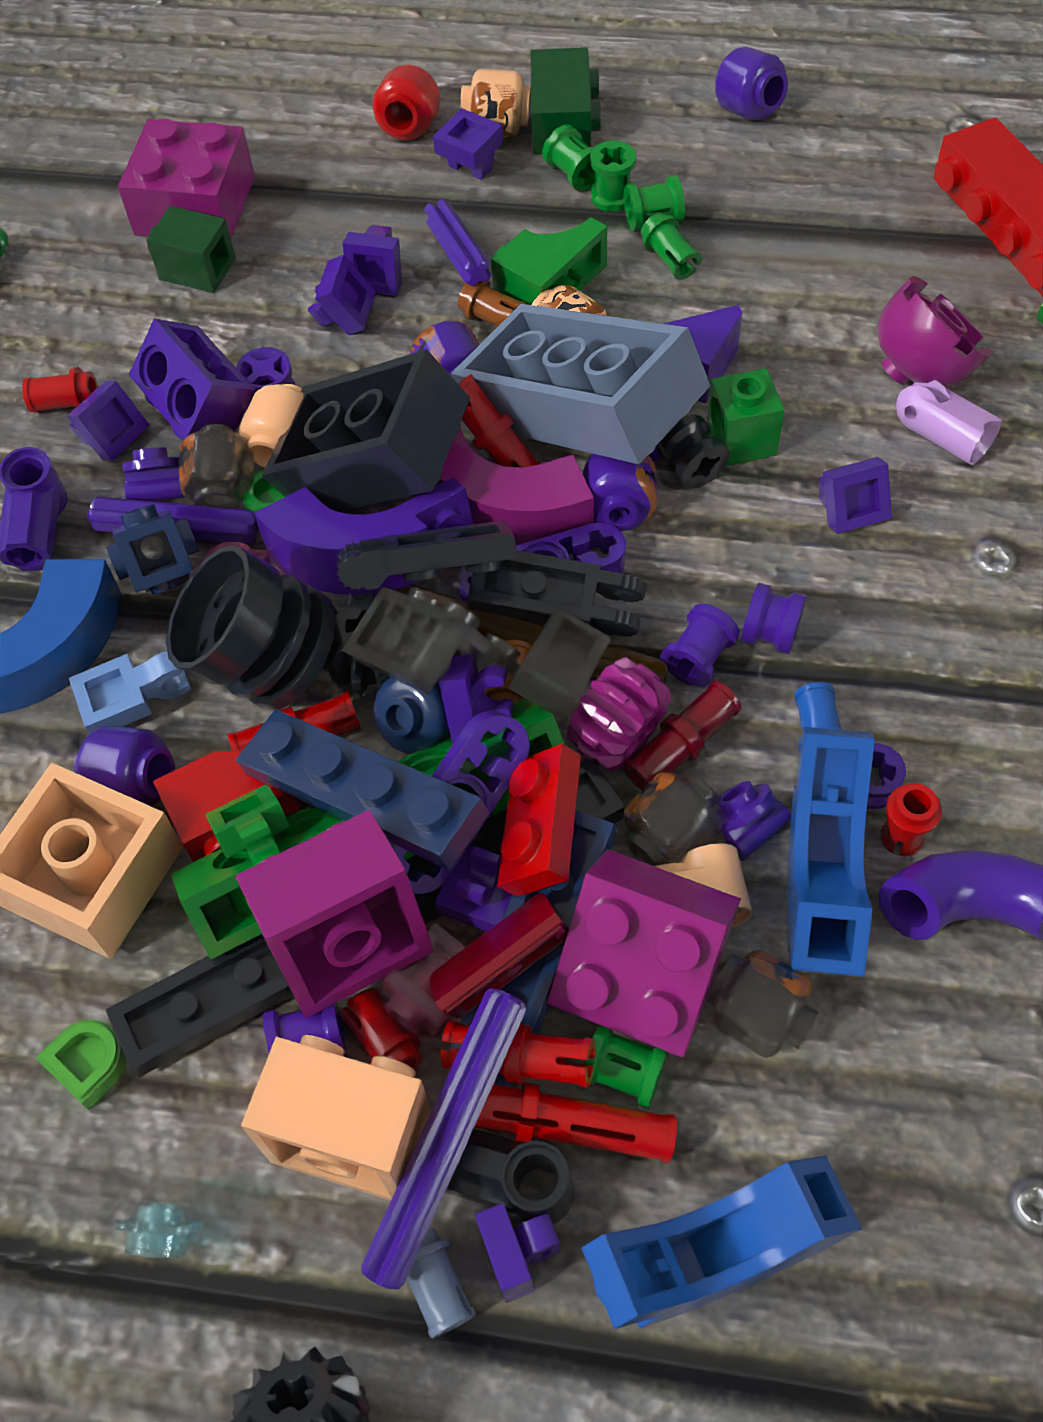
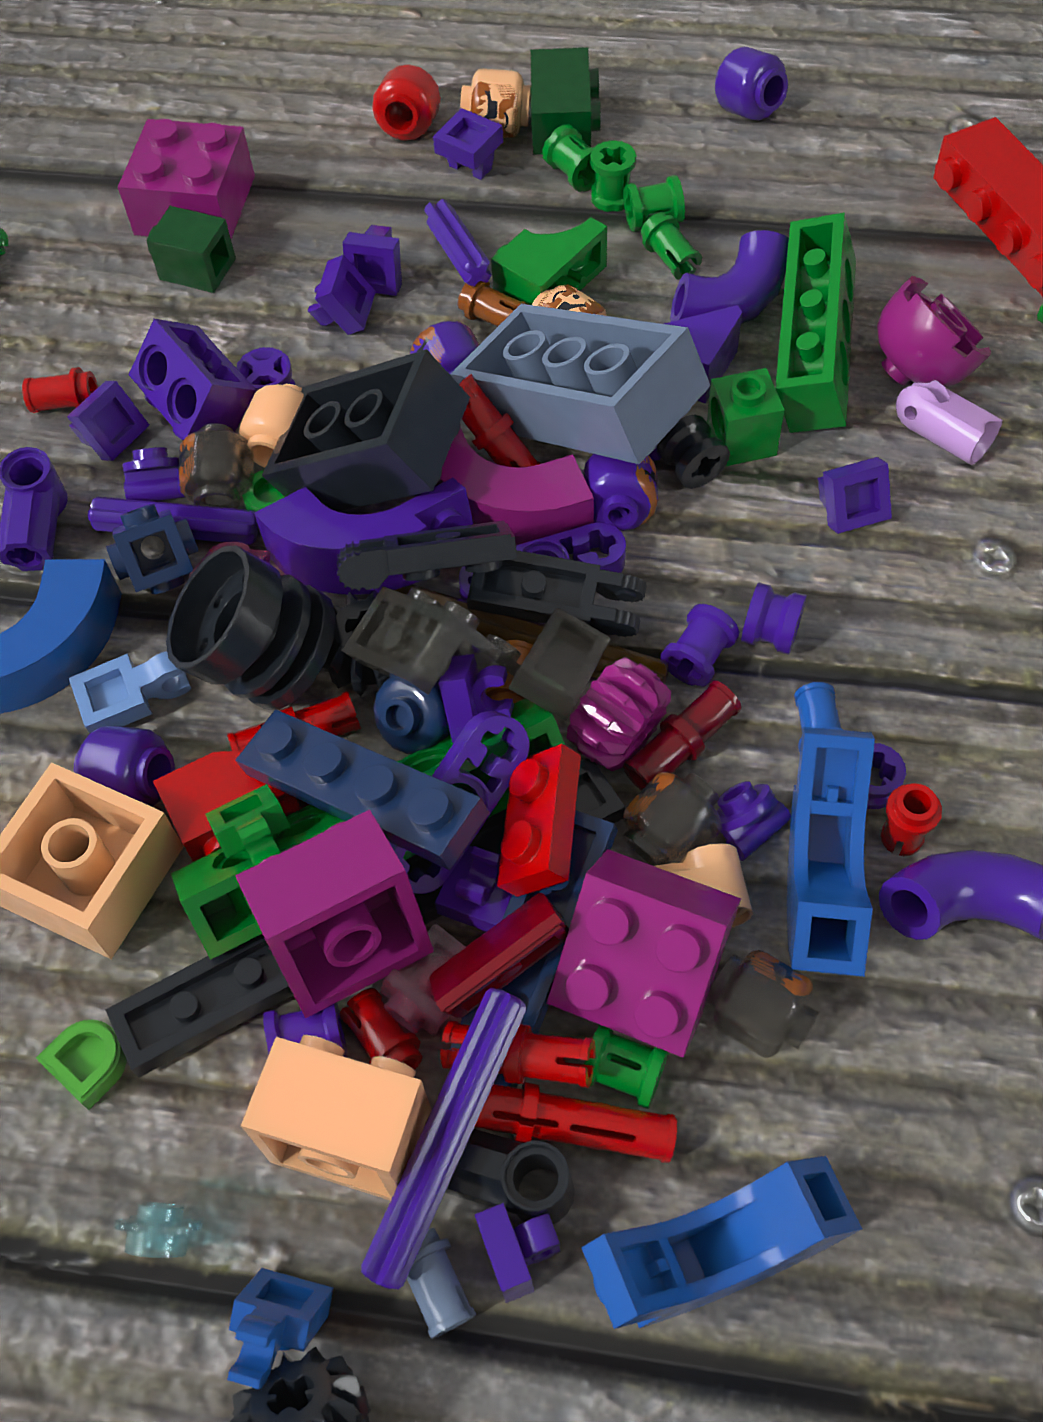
(274, 1316): none -> blue plate
(749, 283): none -> dark purple cylinder
(817, 324): none -> green brick

